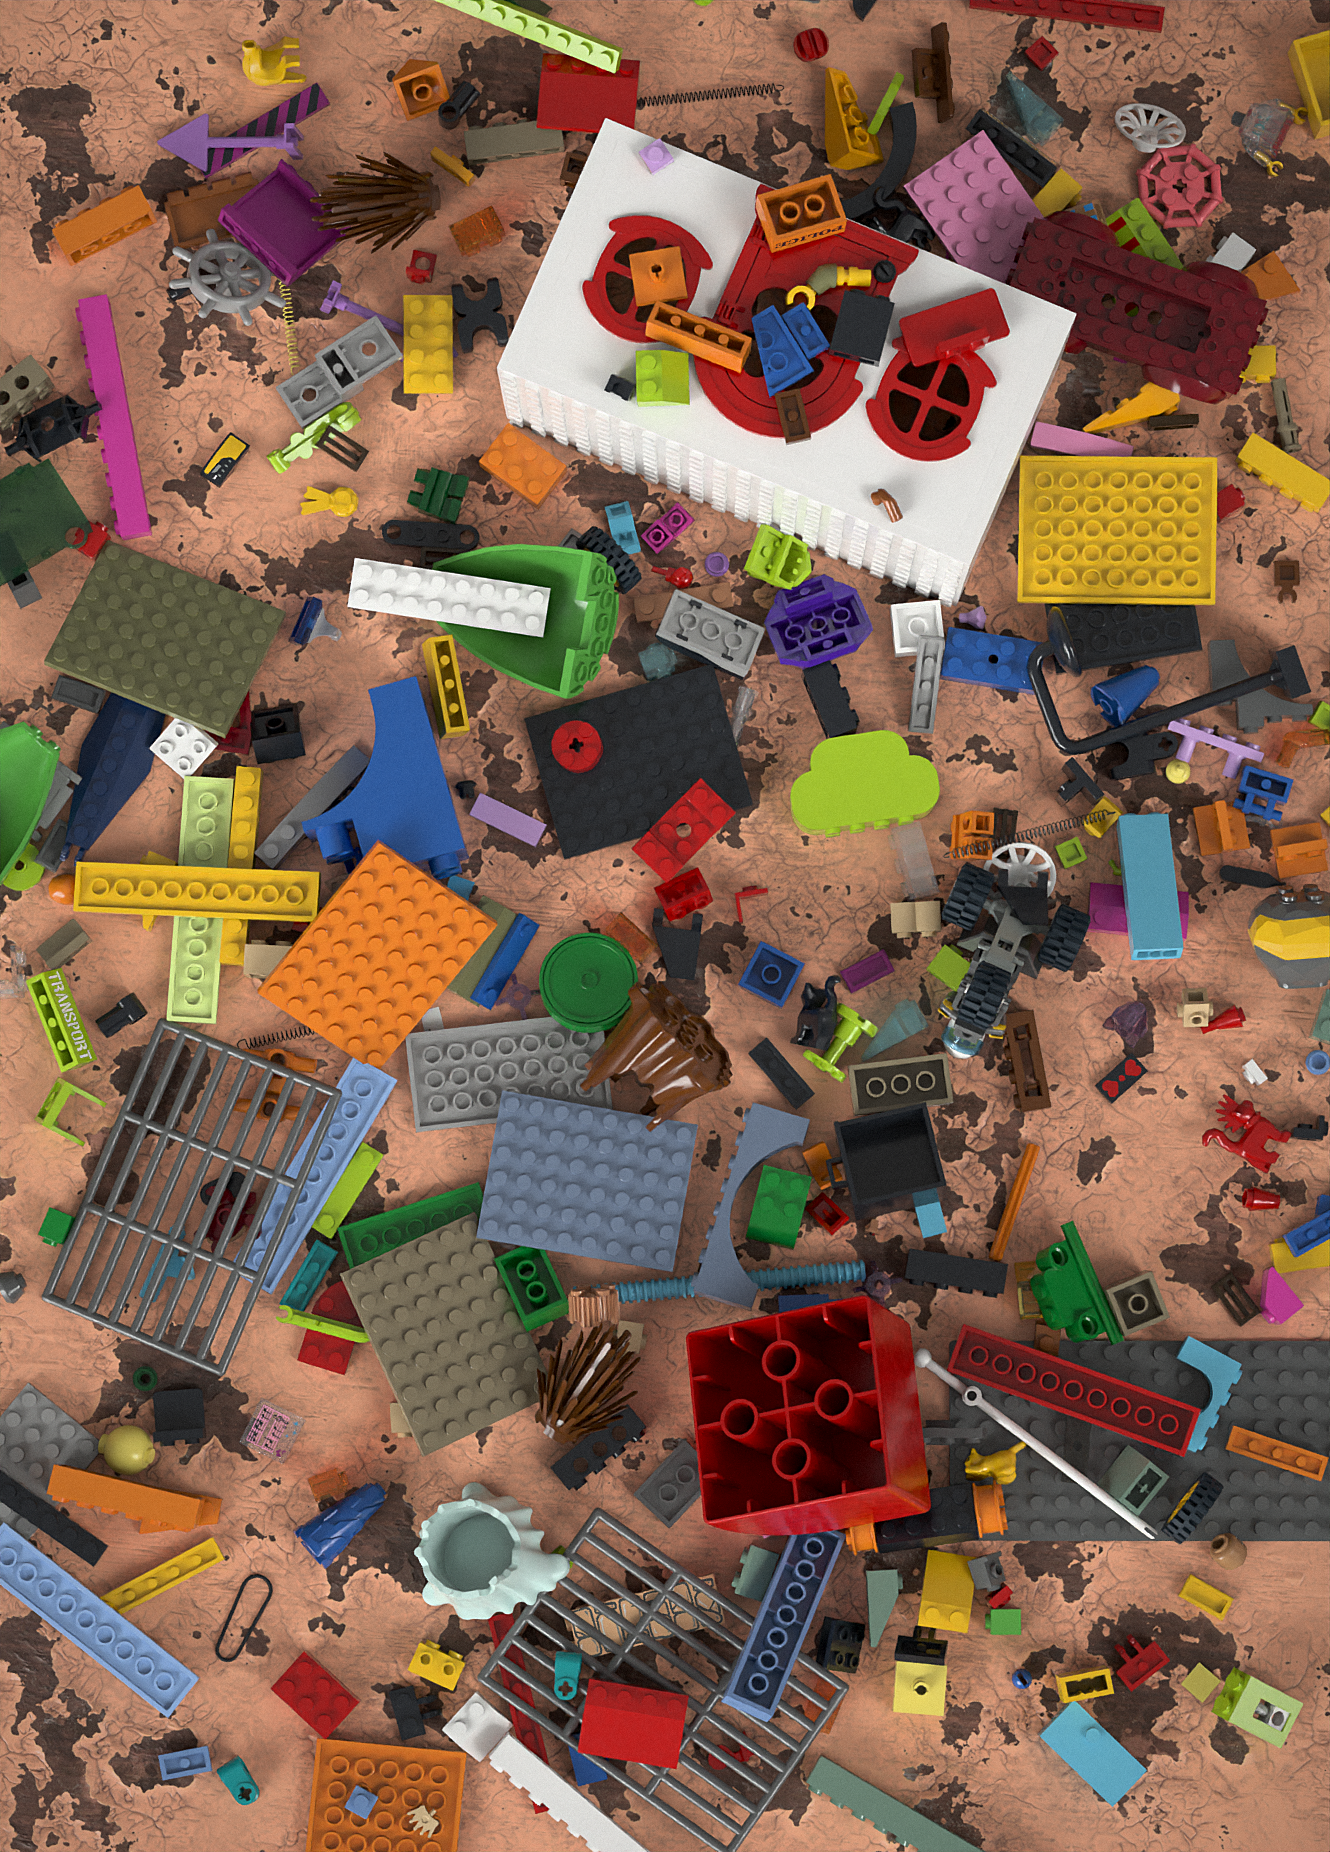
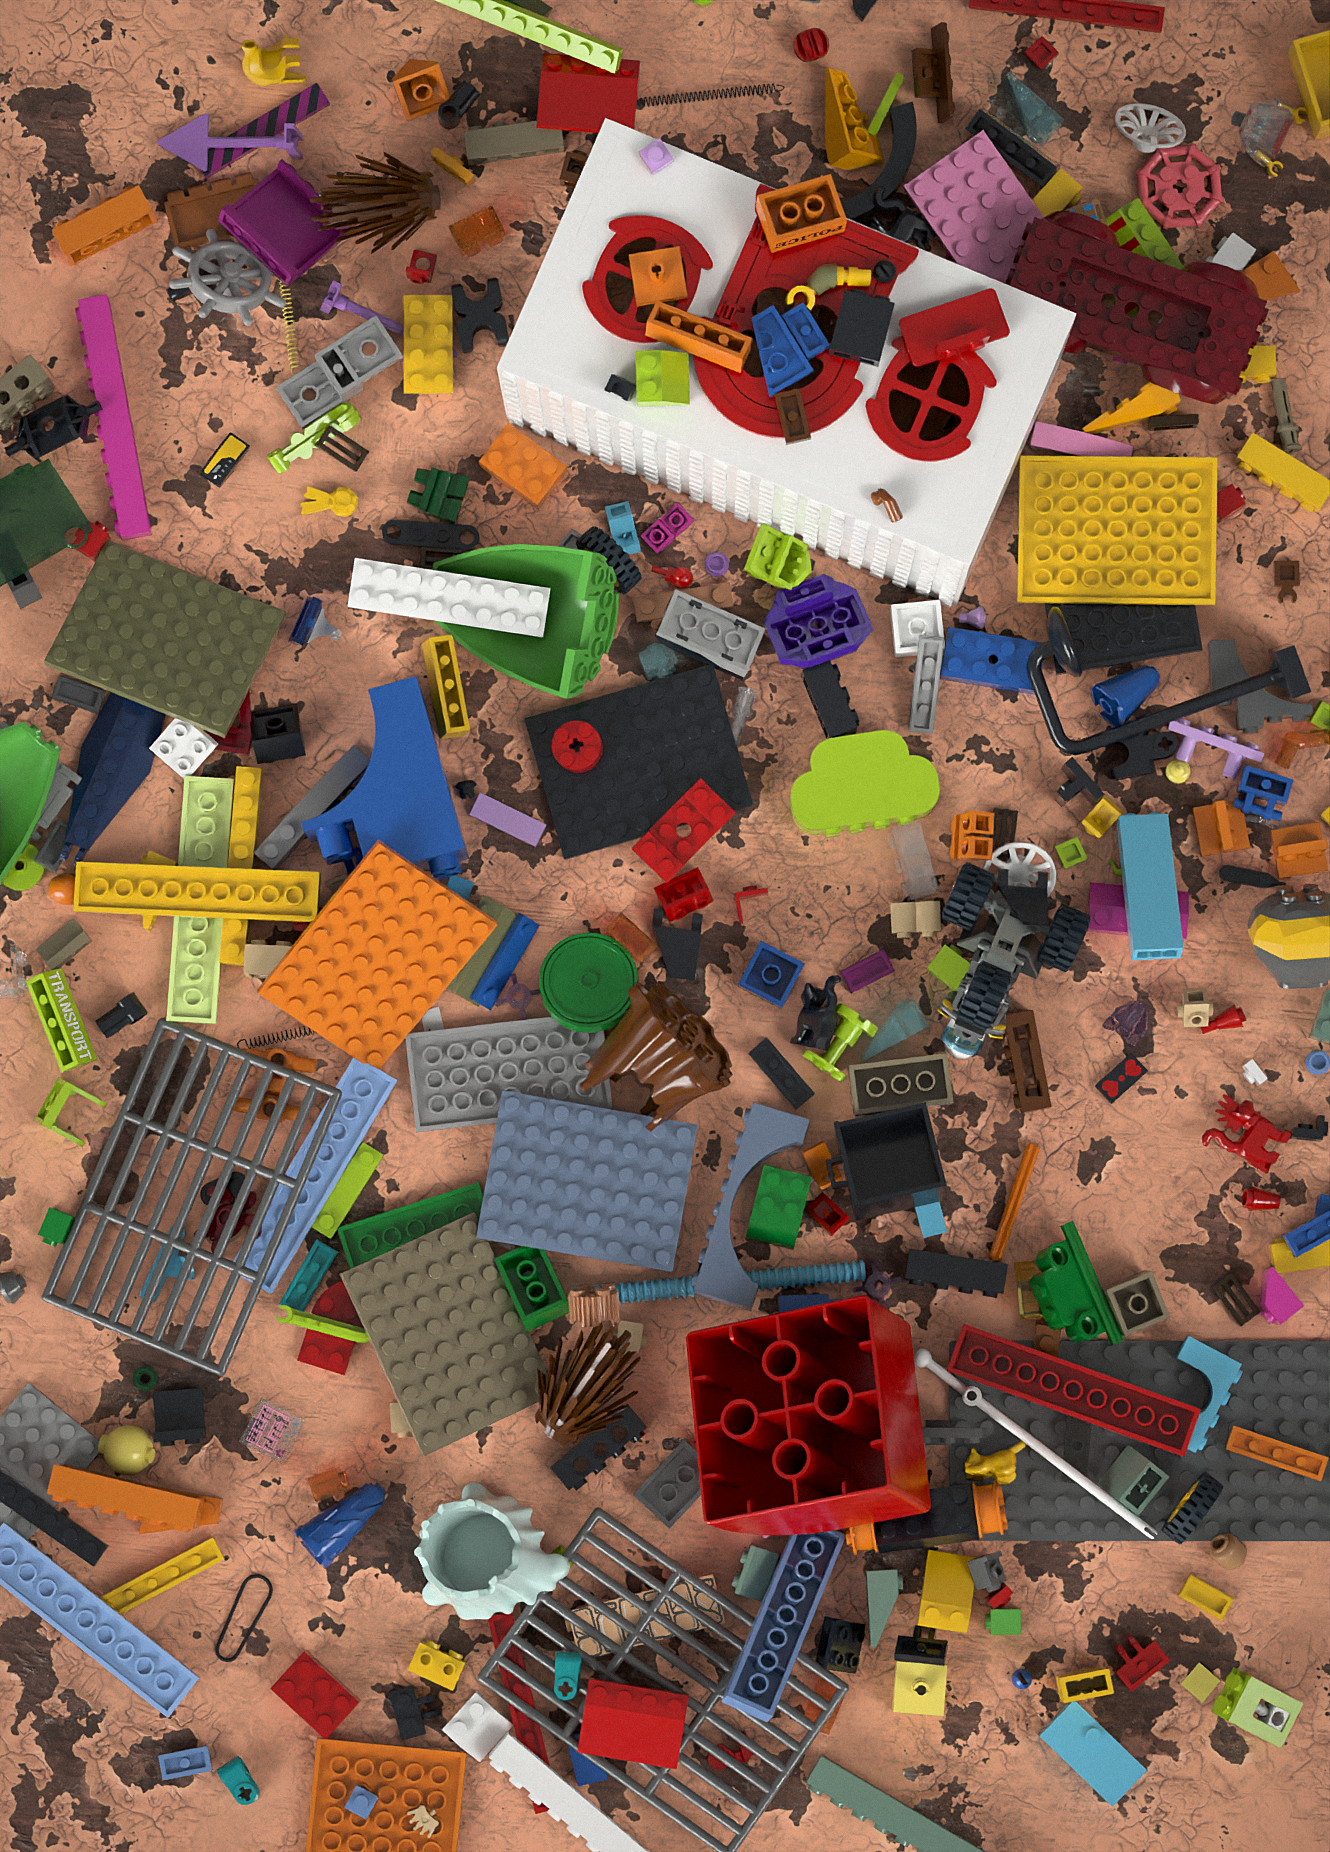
(1022, 836): black piece -> none

